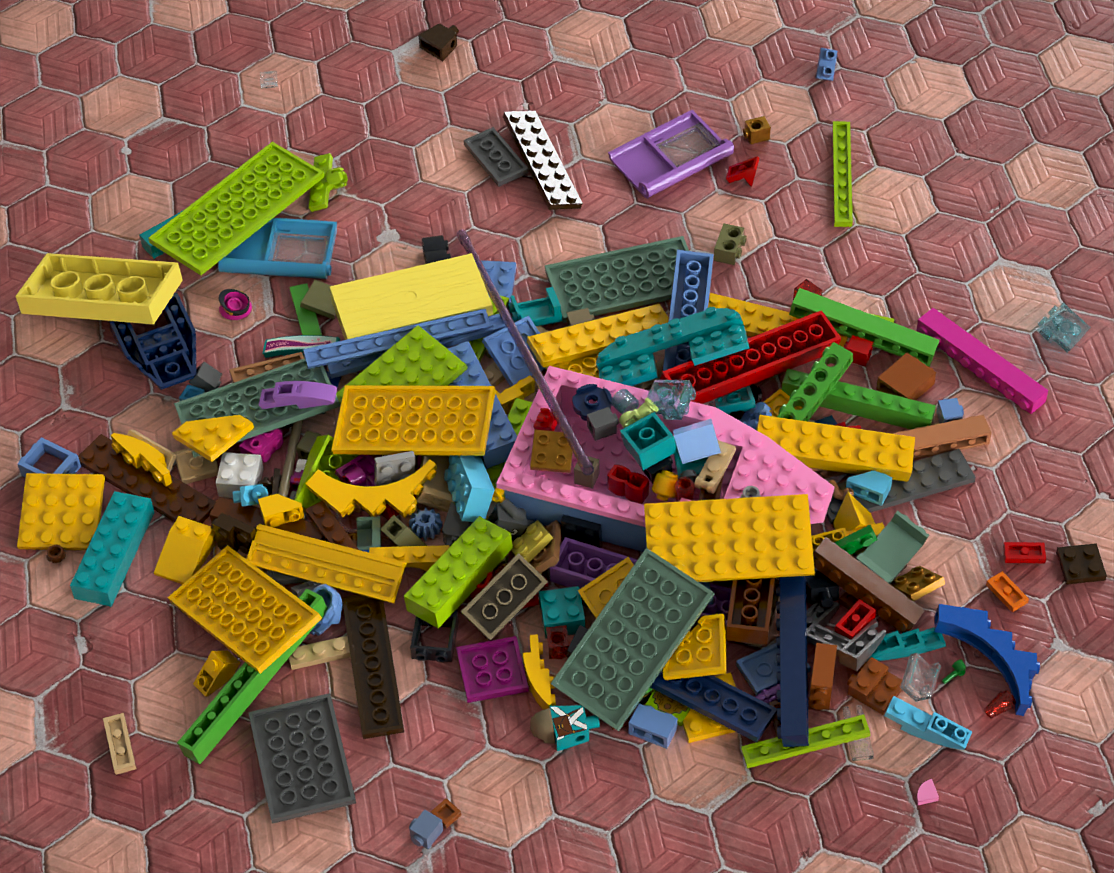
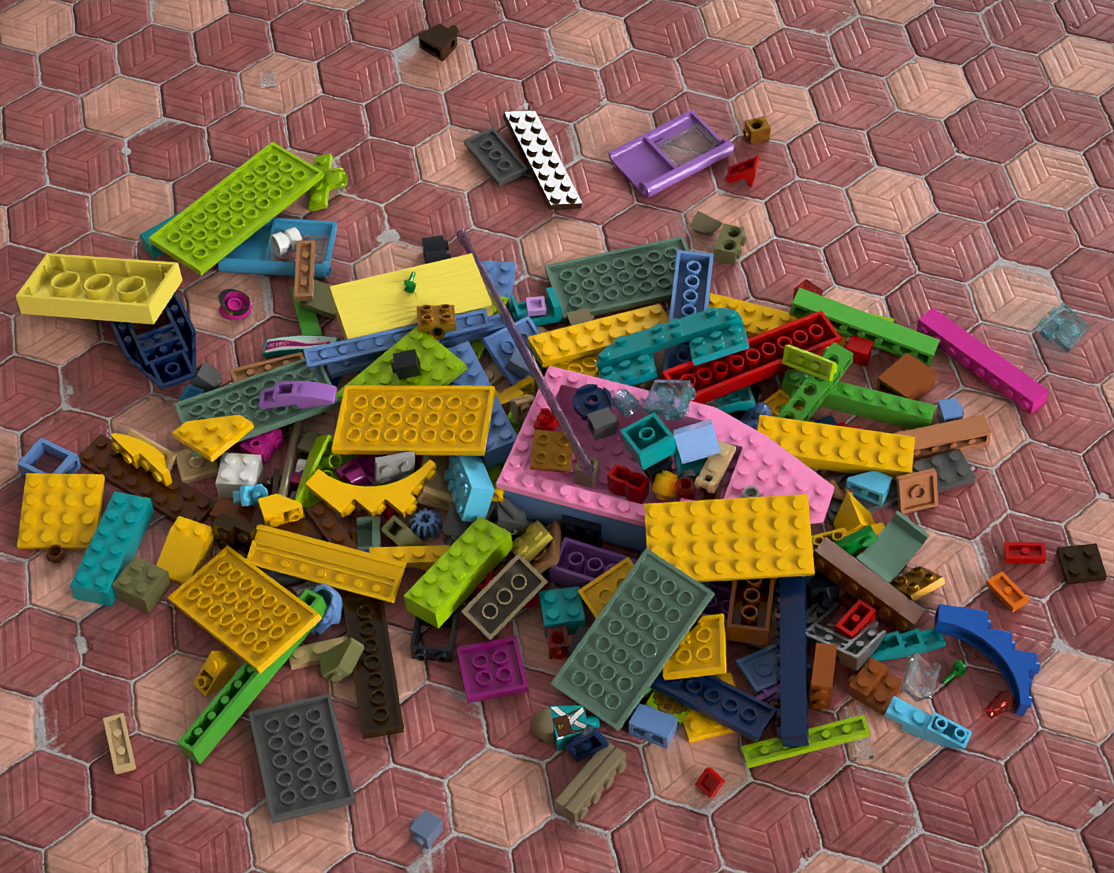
(141, 585): none -> olive brick
(285, 242): none -> white wheel
(304, 270): none -> medium nougat plate
(340, 660): none -> olive slope
(406, 364): none -> black brick
(410, 286): none -> green hand
(436, 316): none -> pearl gold plate
(447, 812): dark orange plate -> none
(517, 364): none -> sand blue brick
(520, 408): none -> tan slope
(535, 306): none -> lavender plate
(537, 676): yellow slope -> none
(586, 743): none -> dark blue slope
(590, 782): none -> dark tan brick
(637, 414): yellowish green connector -> none
(705, 223): none -> dark tan brick
(709, 782): none -> red plate
(809, 363): none -> lime plate
(826, 64): medium blue hips -> none
(842, 174): lime plate -> none
(917, 491): none -> nougat plate
(927, 793): bright pink tile -> none

